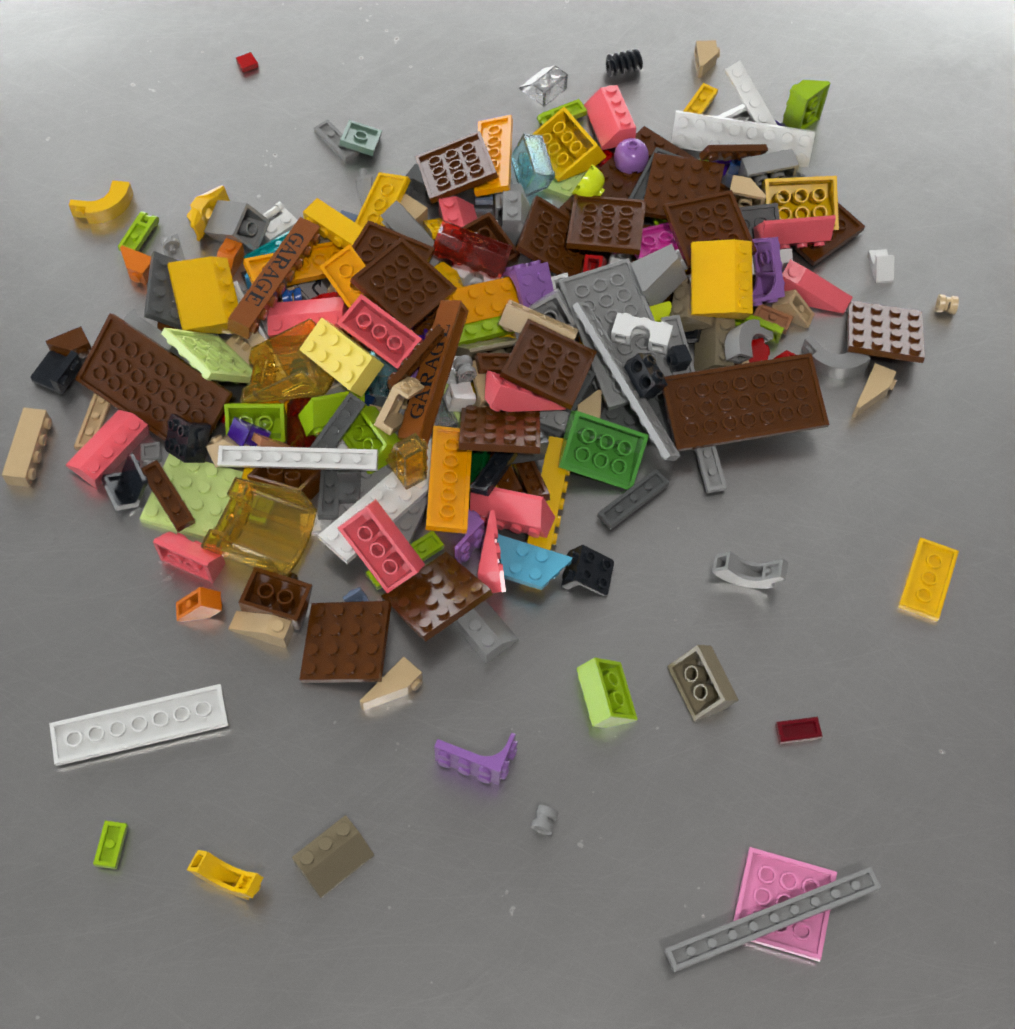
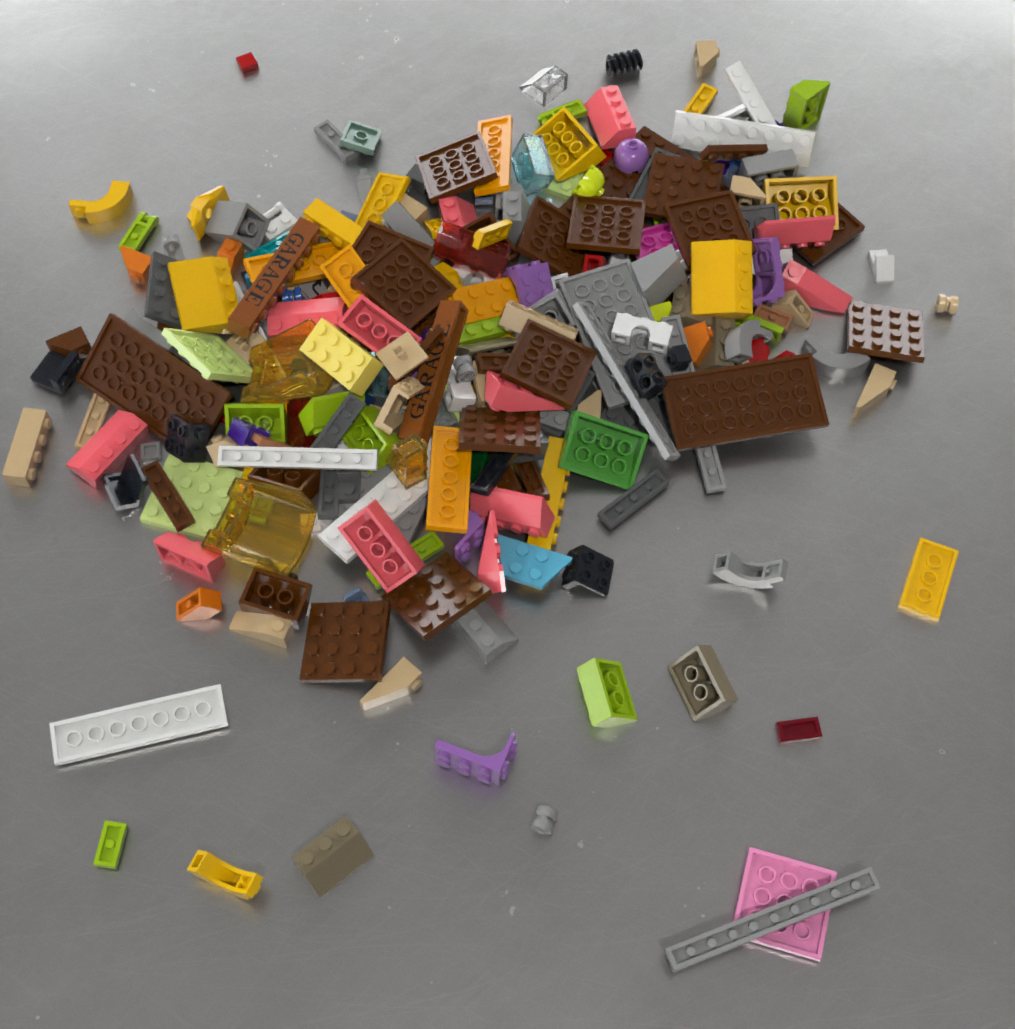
(402, 355): none -> tan piece
(492, 234): none -> yellow plate
(699, 341): none -> orange slope

